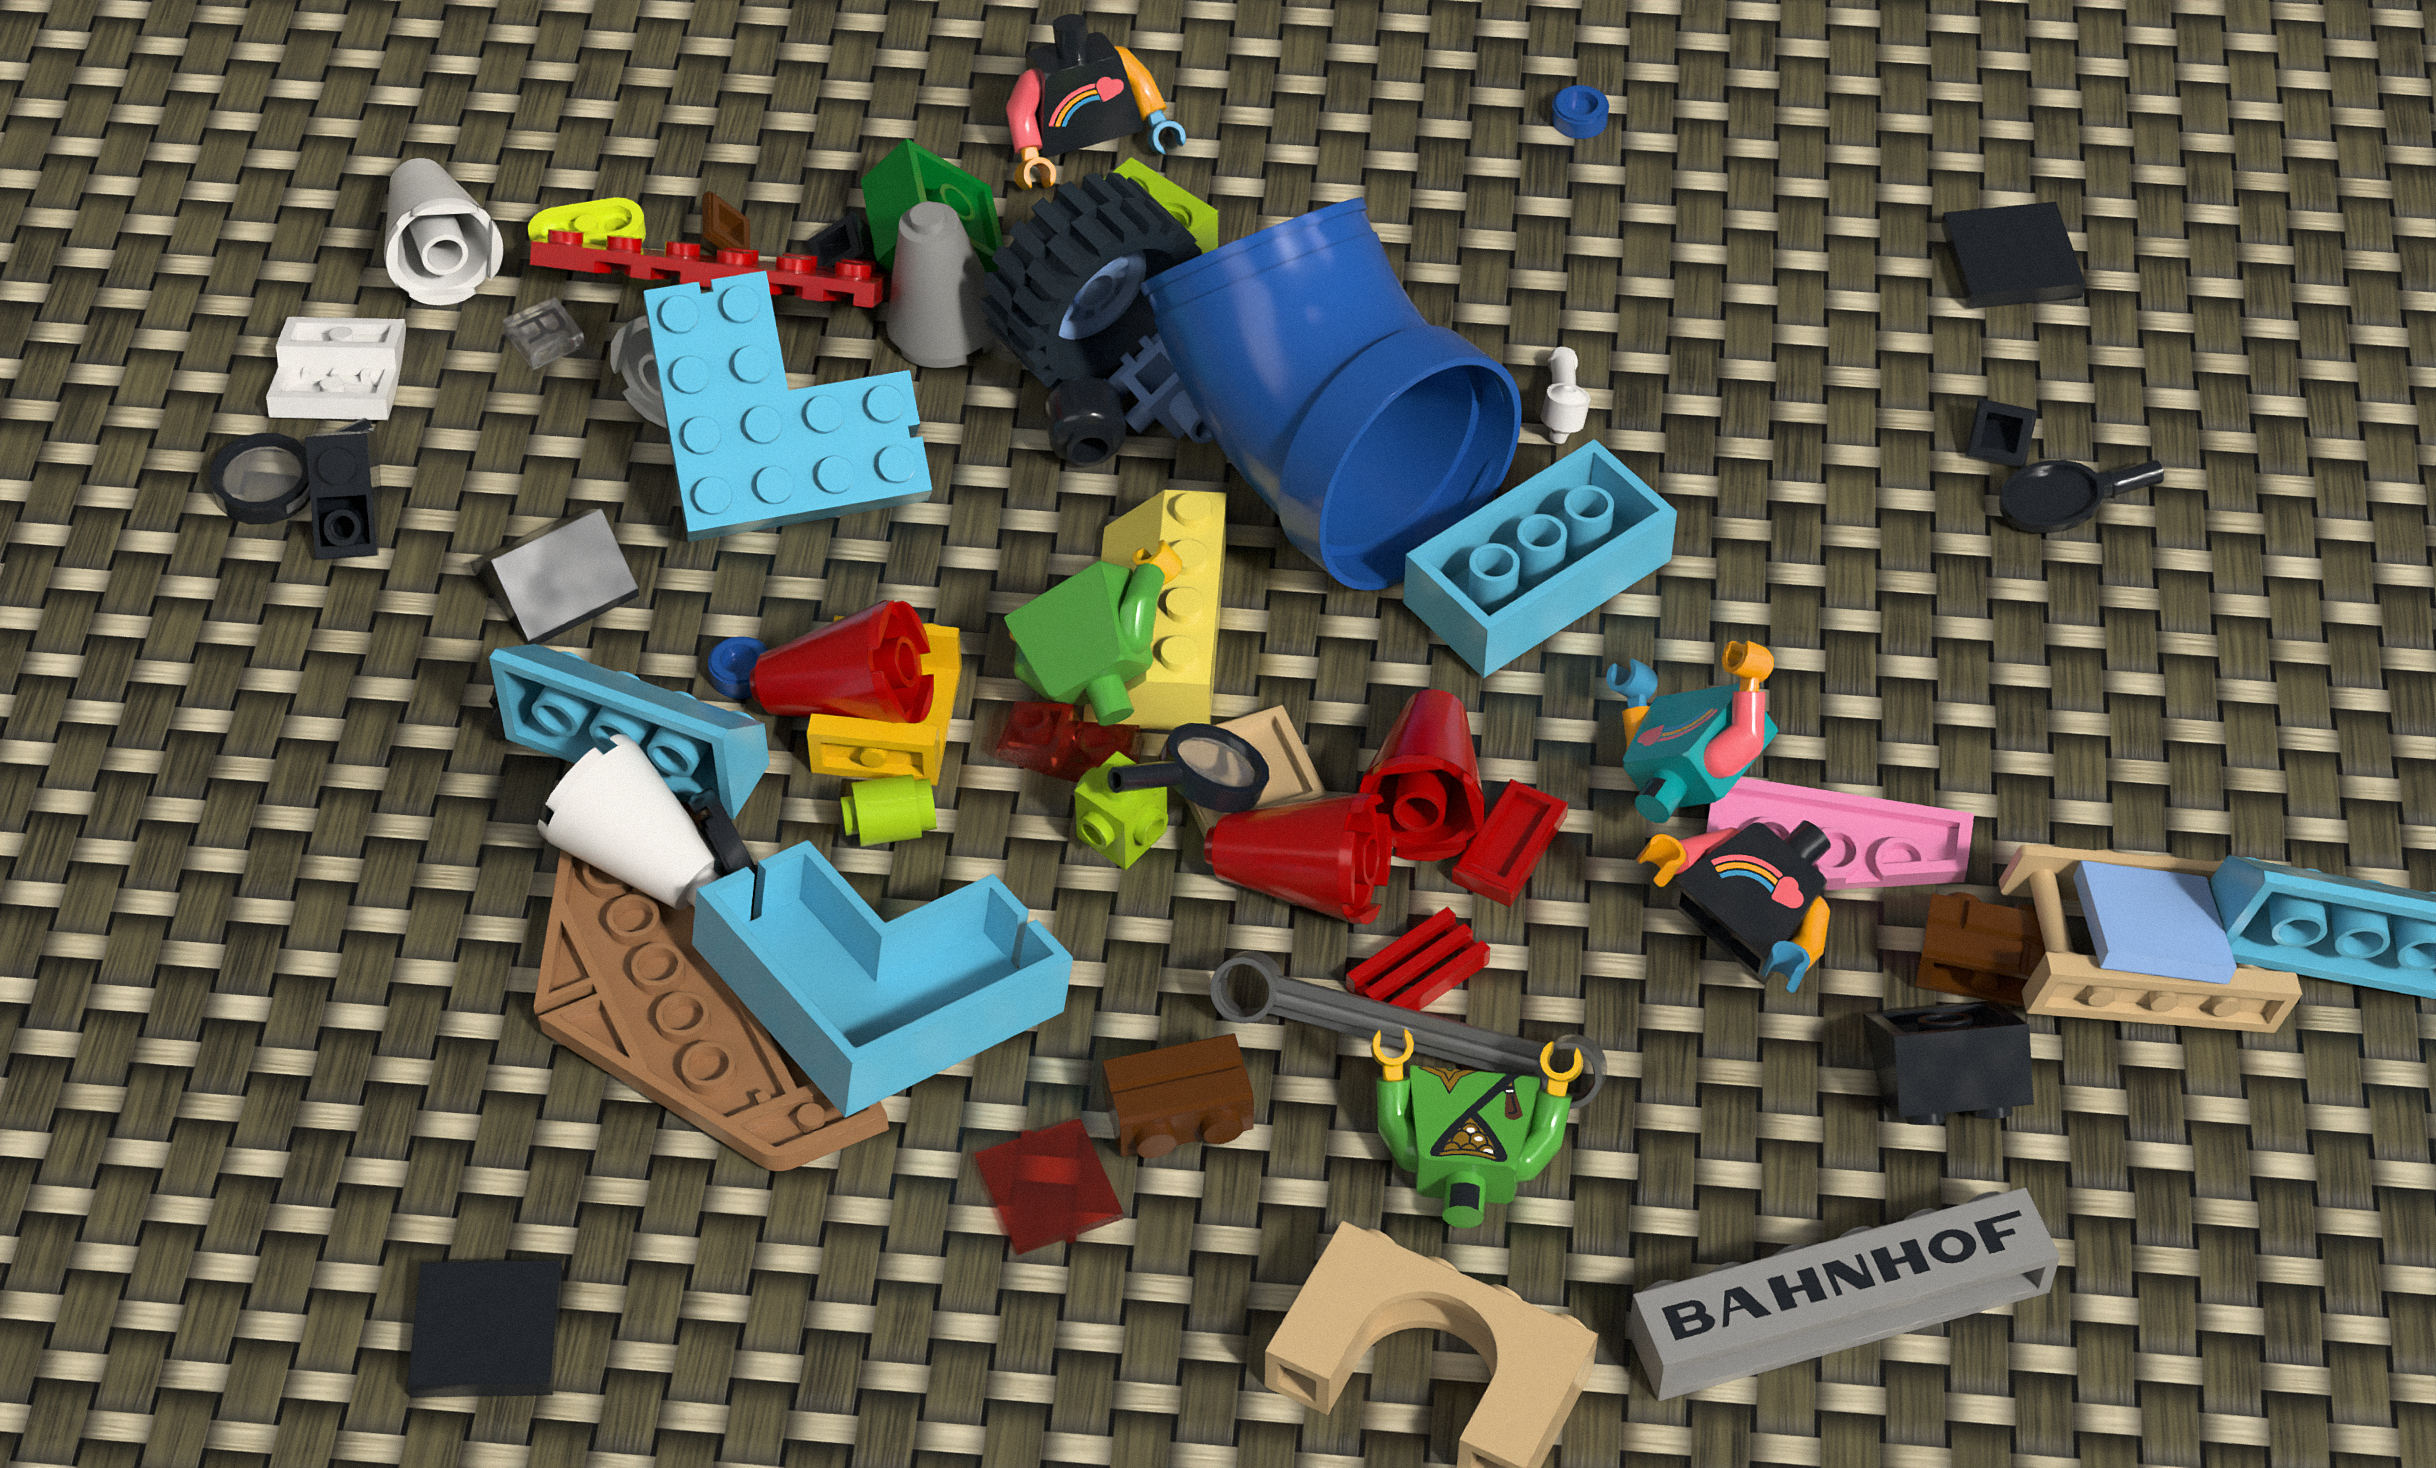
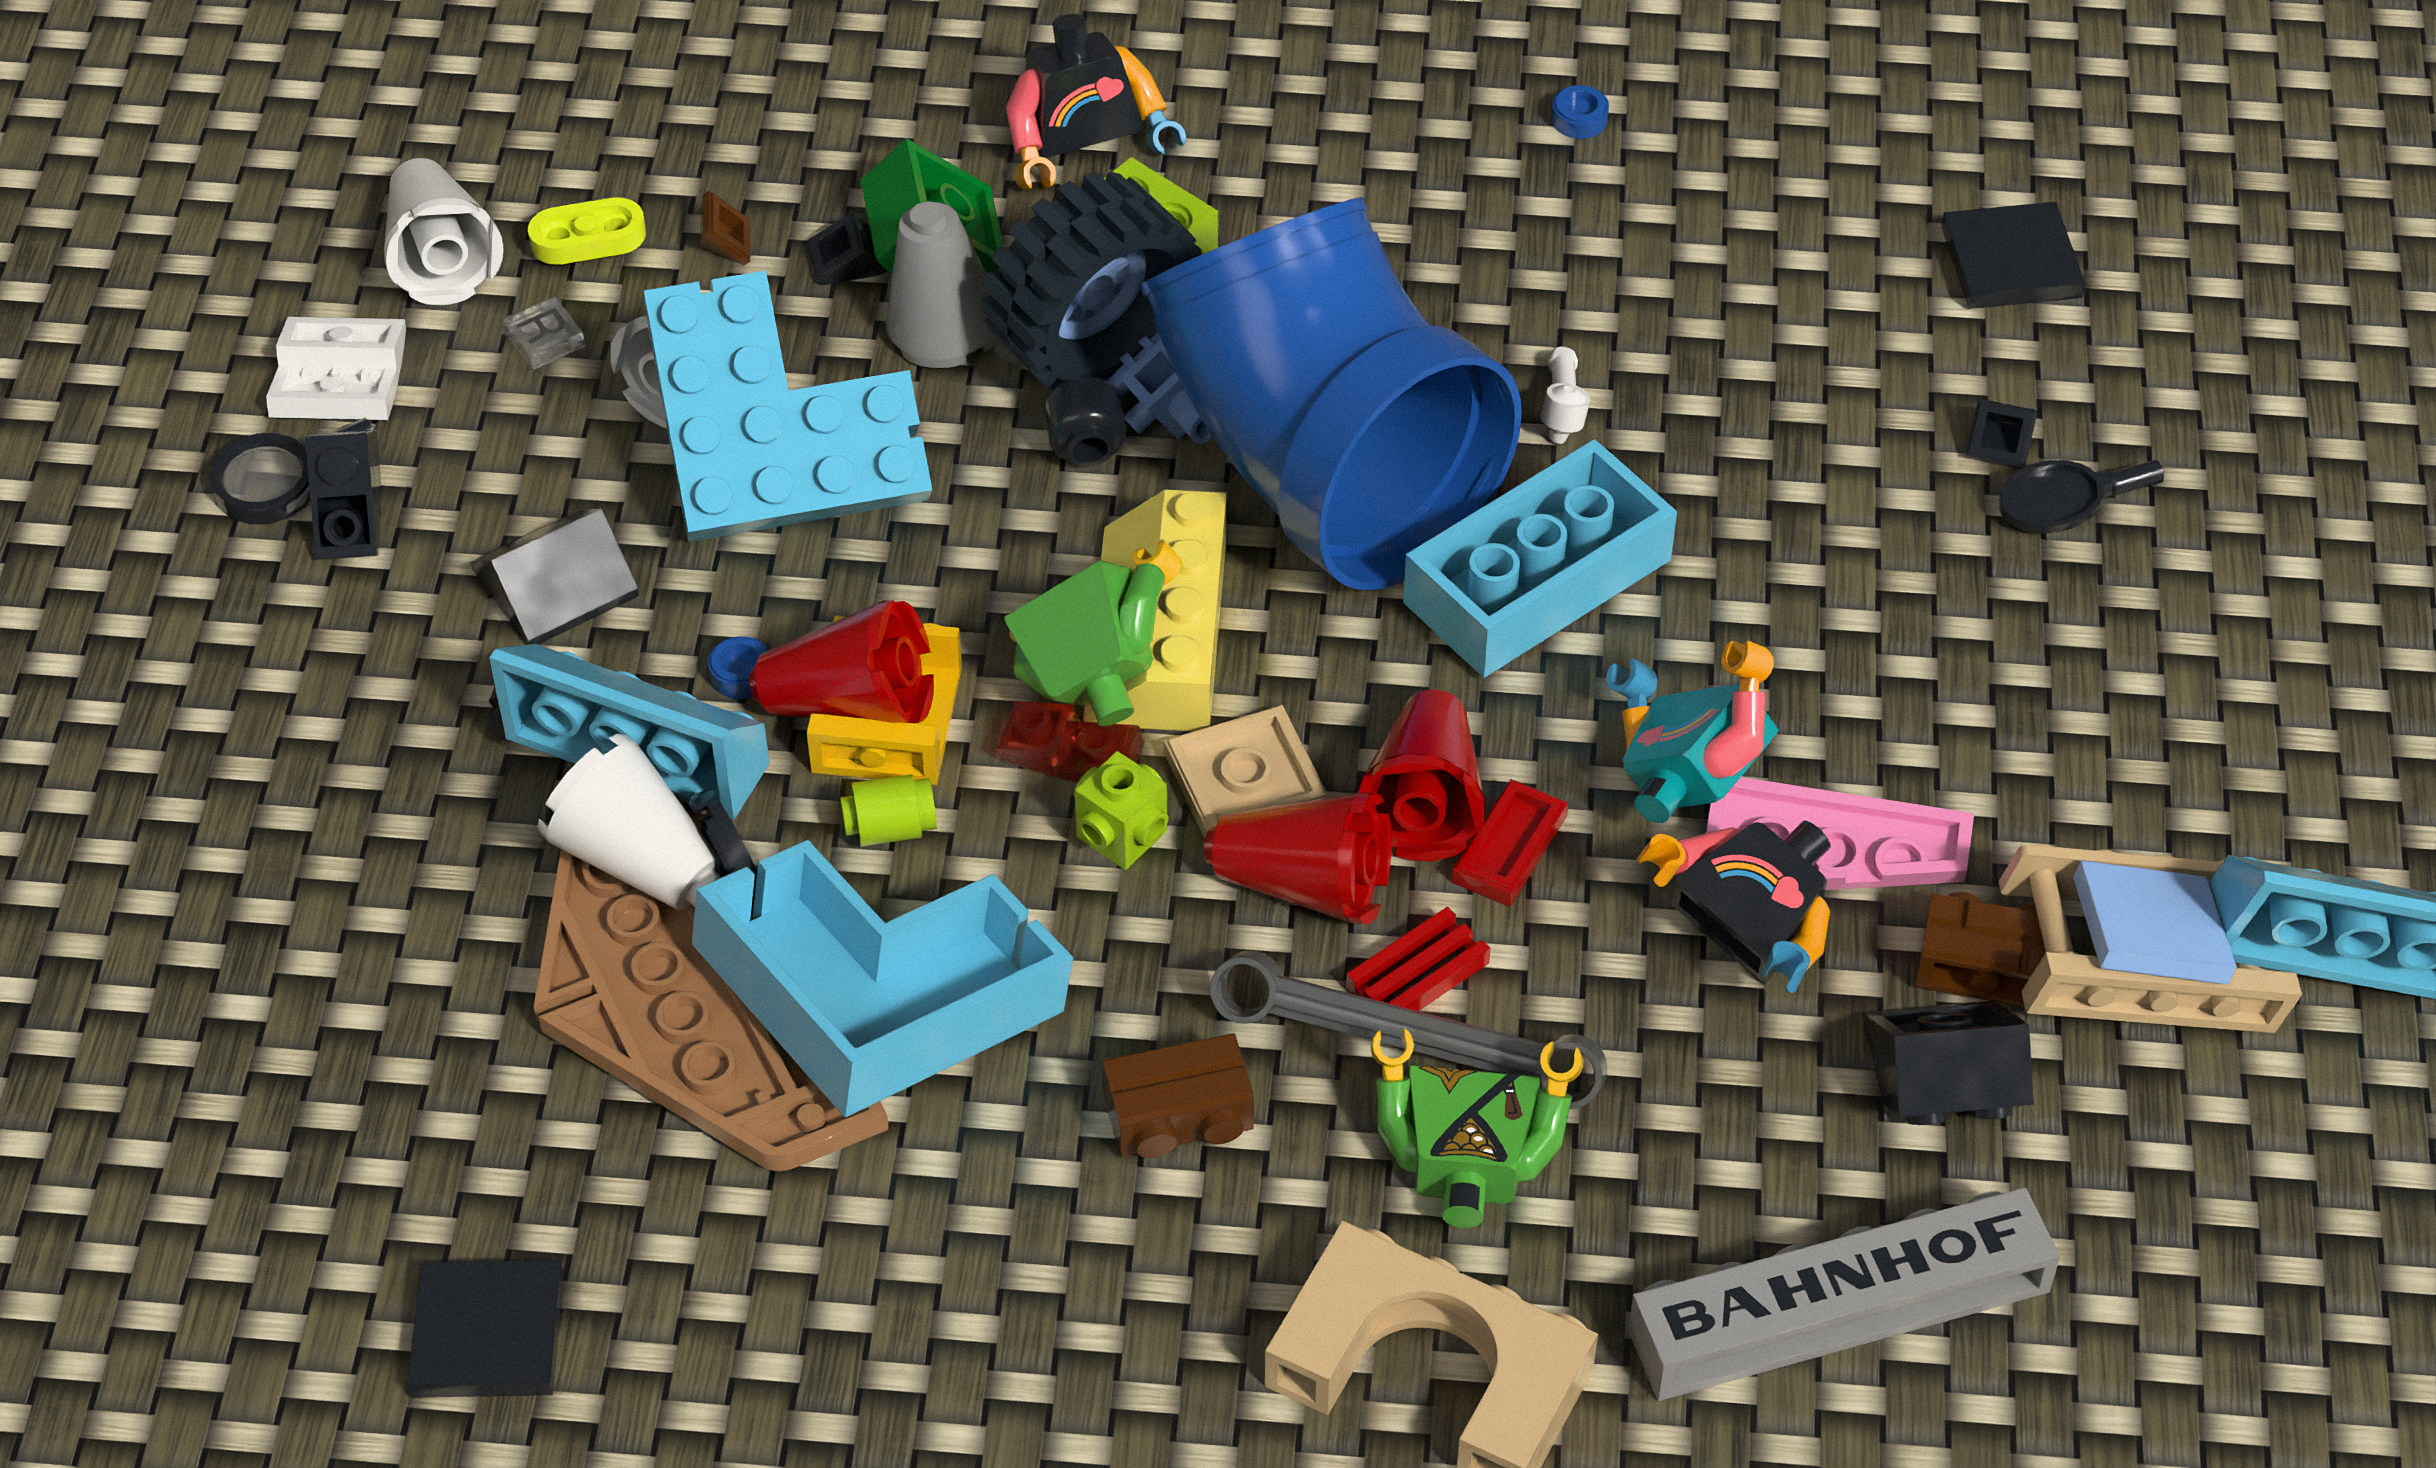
(683, 259): red wing -> none
(1048, 1186): clear red piece -> none
(1203, 766): black piece -> none

